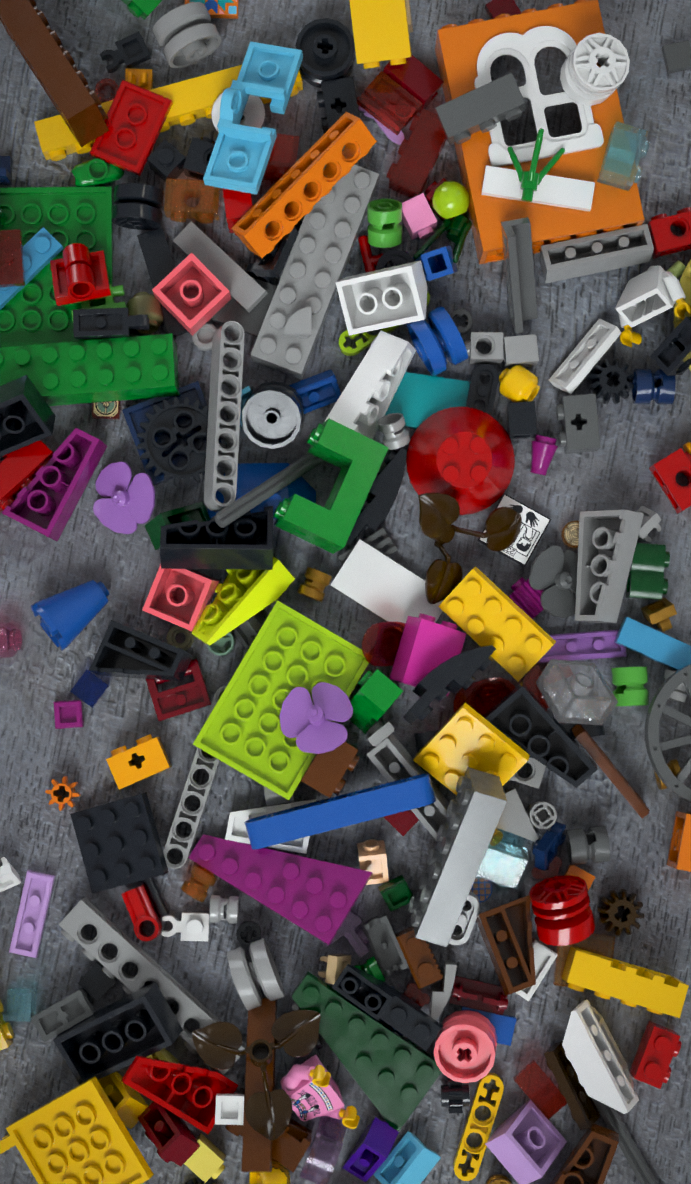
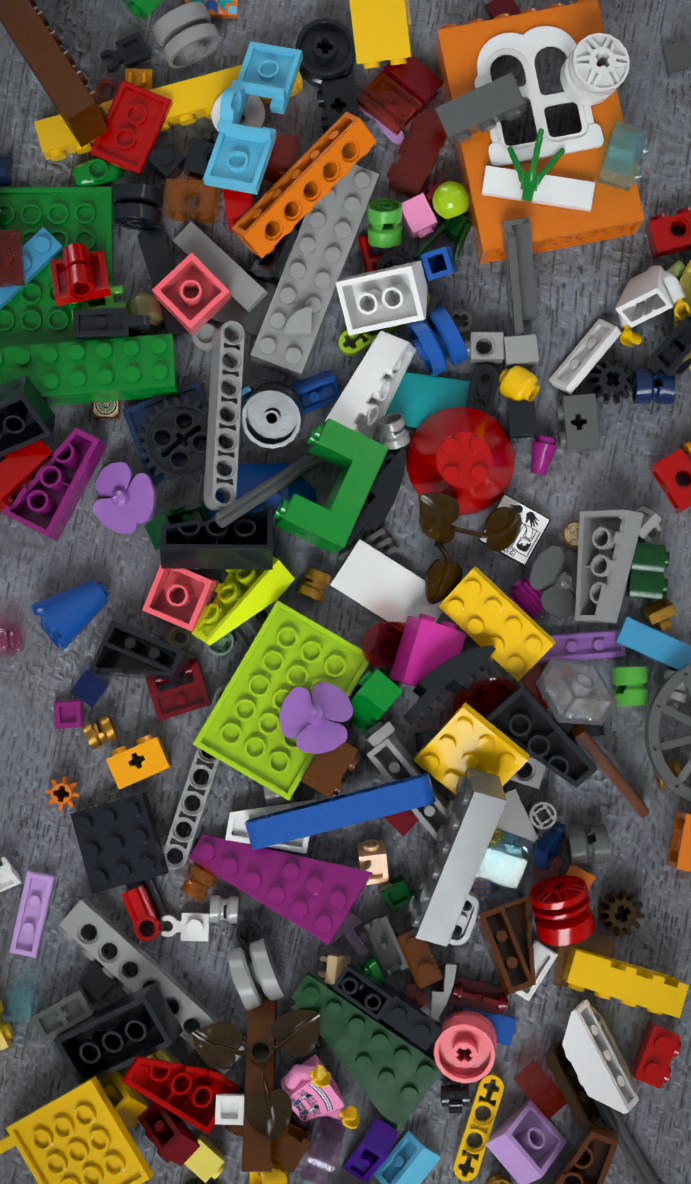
(100, 732): none -> pearl gold wheel
(596, 253): light grey brick -> none

